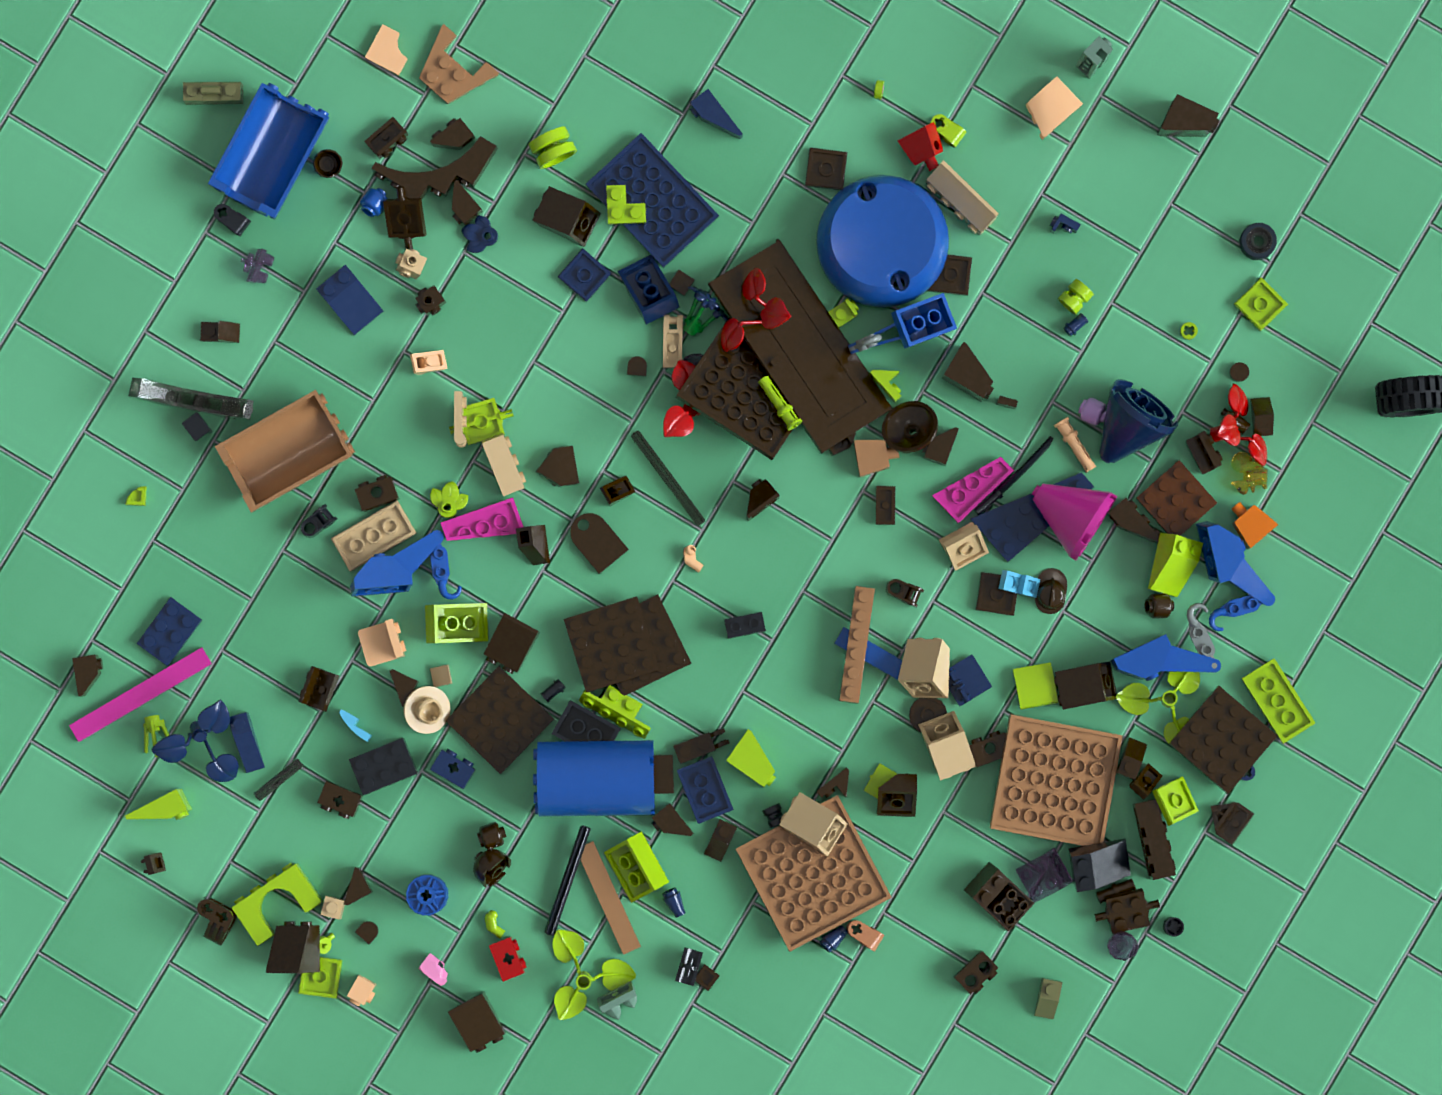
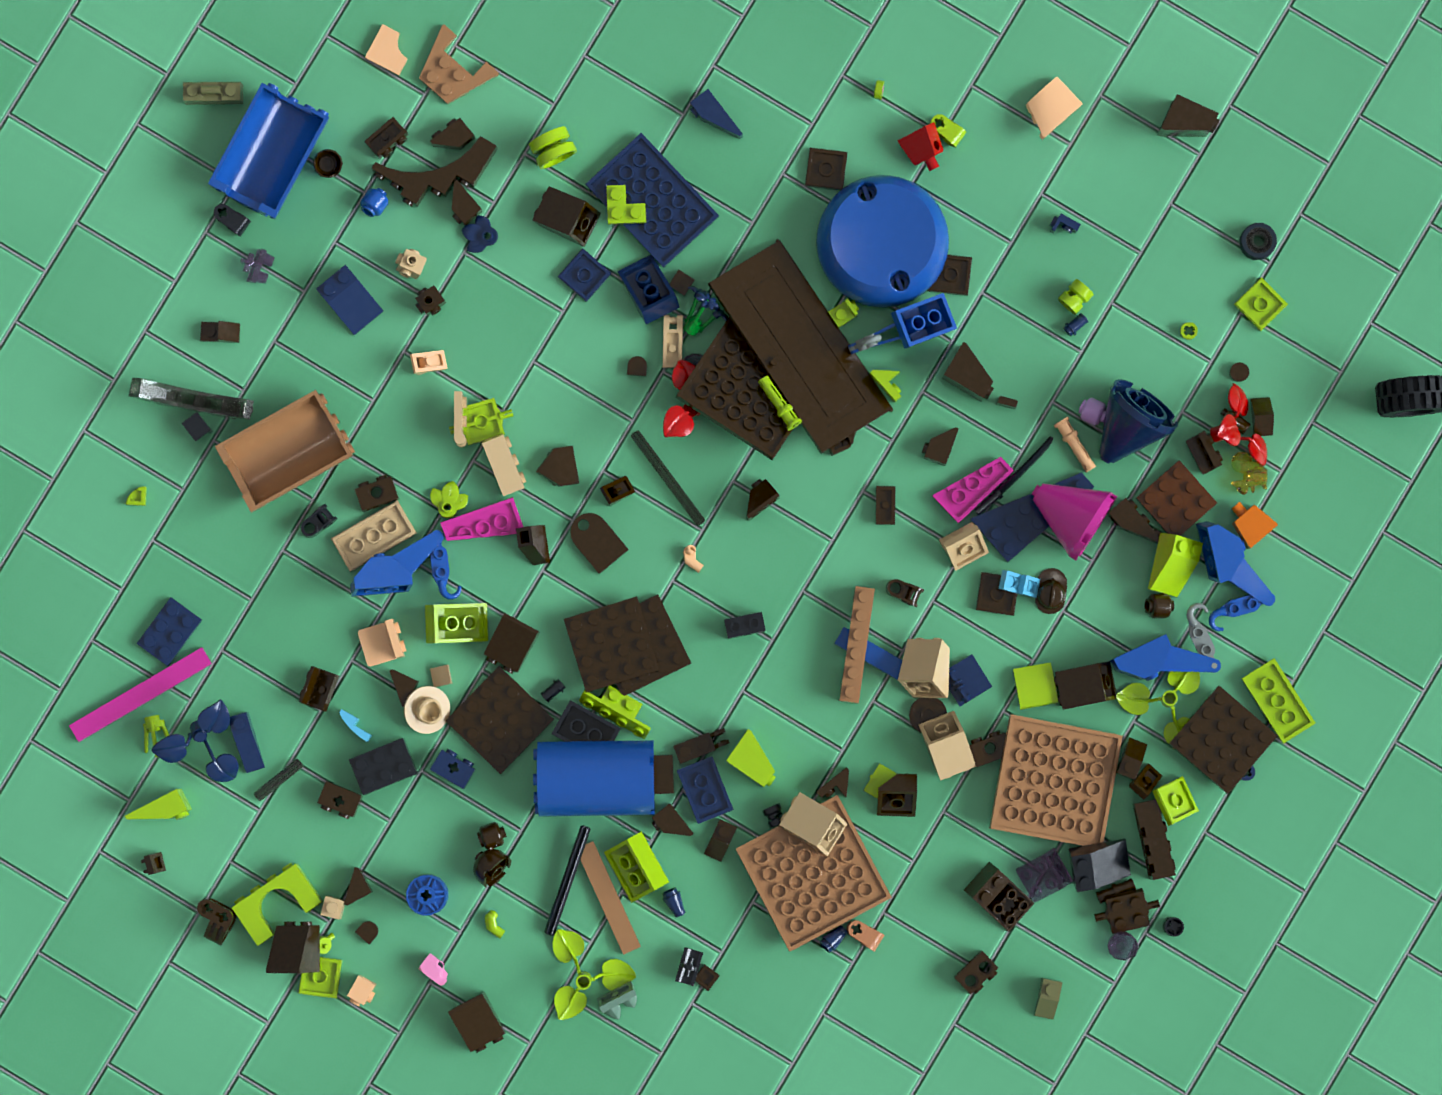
(87, 671): dark brown slope -> none
(404, 217): dark brown plate -> none
(499, 952): red brick -> none
(772, 315): red plant -> none
(873, 456): medium nougat torso -> none
(906, 419): dark brown dish -> none
(961, 198): tan slope -> none
(1094, 56): sand green brick -> none
(1230, 820): dark brown slope -> none

